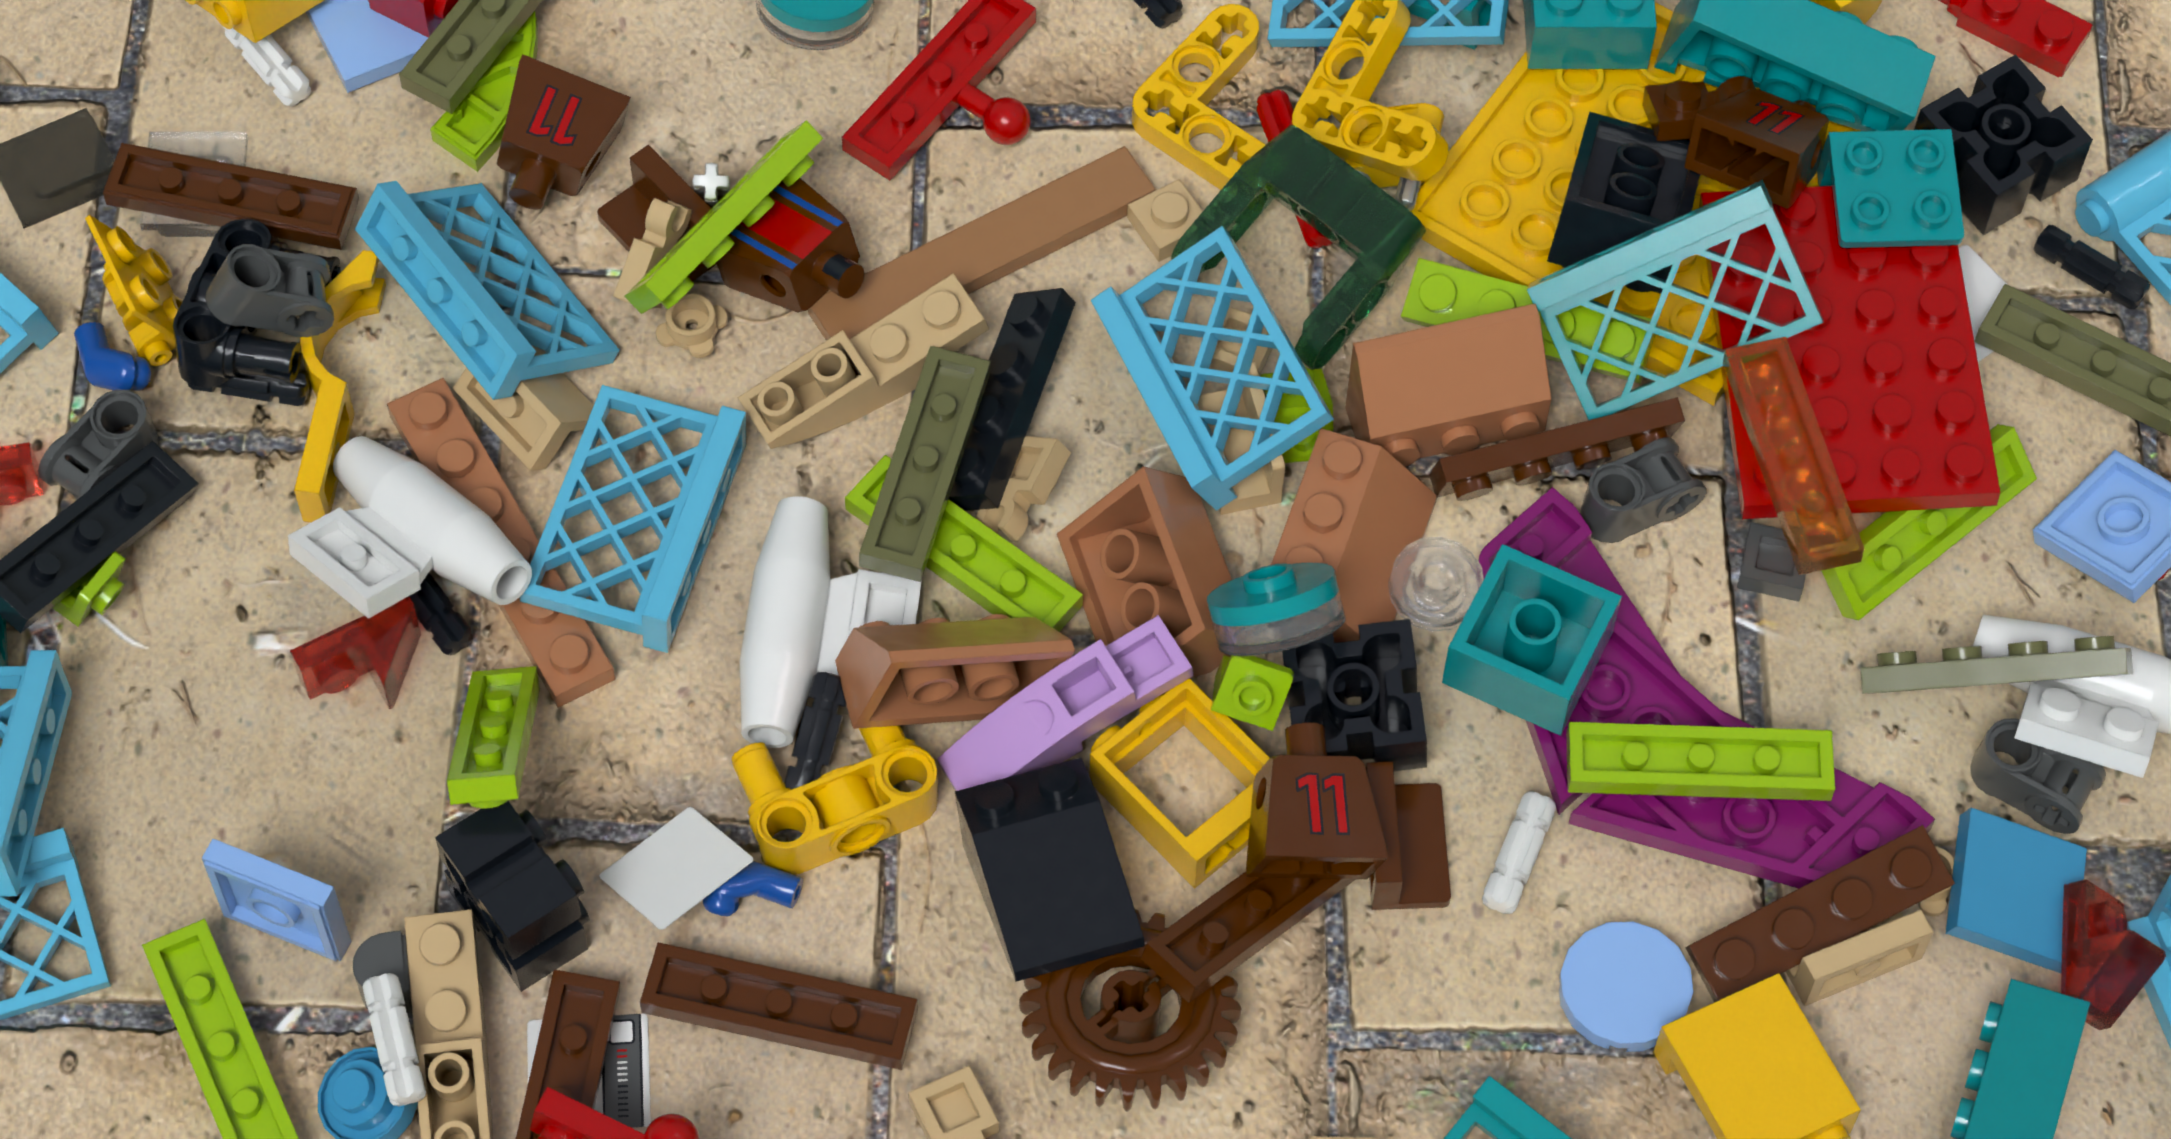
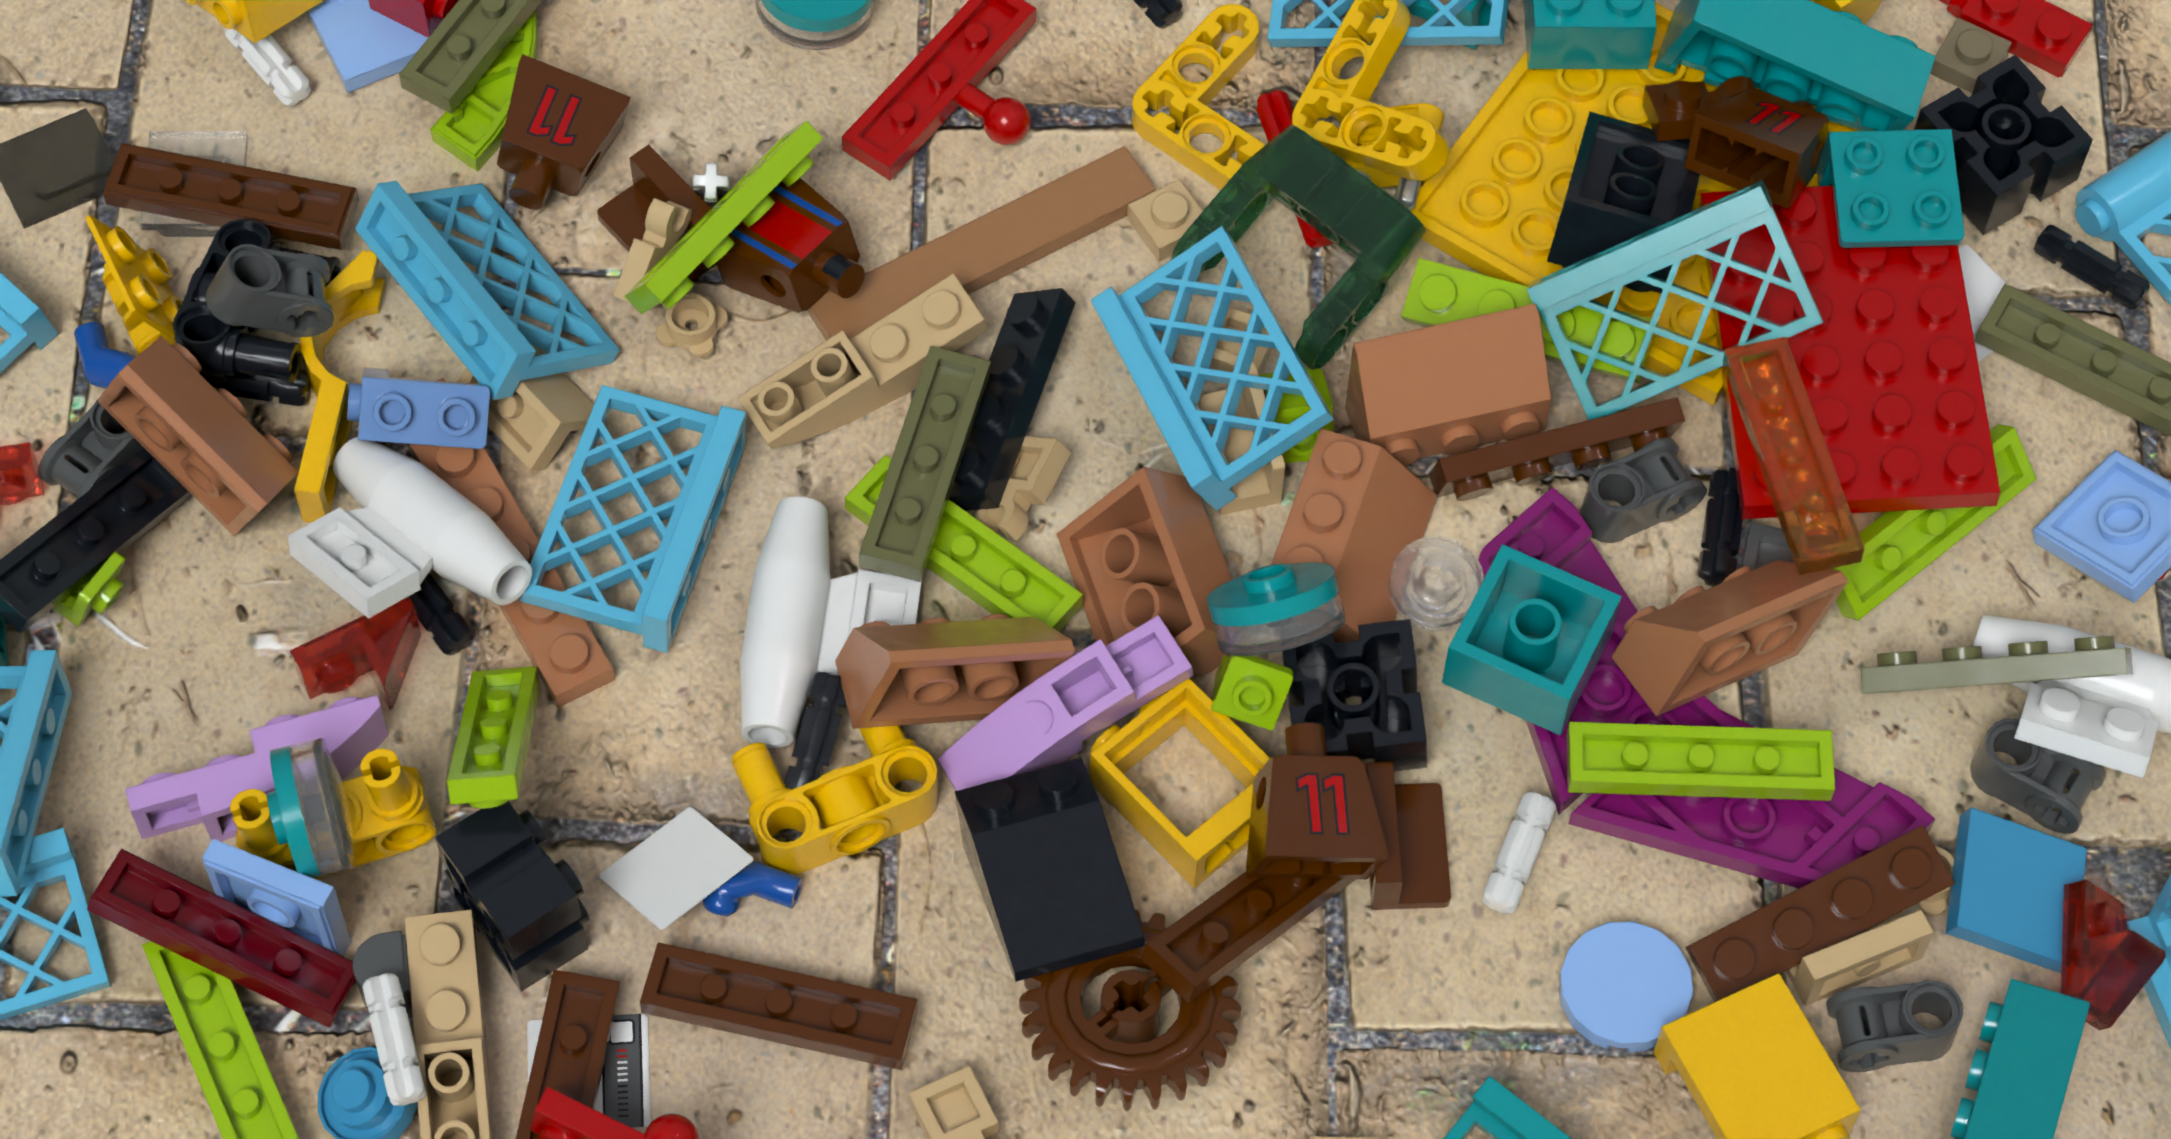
(198, 434): none -> nougat slope
(205, 794): none -> lavender slope
(224, 937): none -> dark red tile
(311, 809): none -> clear piece
(385, 809): none -> yellow piece
(419, 411): none -> medium blue bracket
(1720, 529): none -> black axle
(1724, 632): none -> nougat slope
(1880, 1026): none -> dark grey piece
(1967, 54): none -> dark tan plate

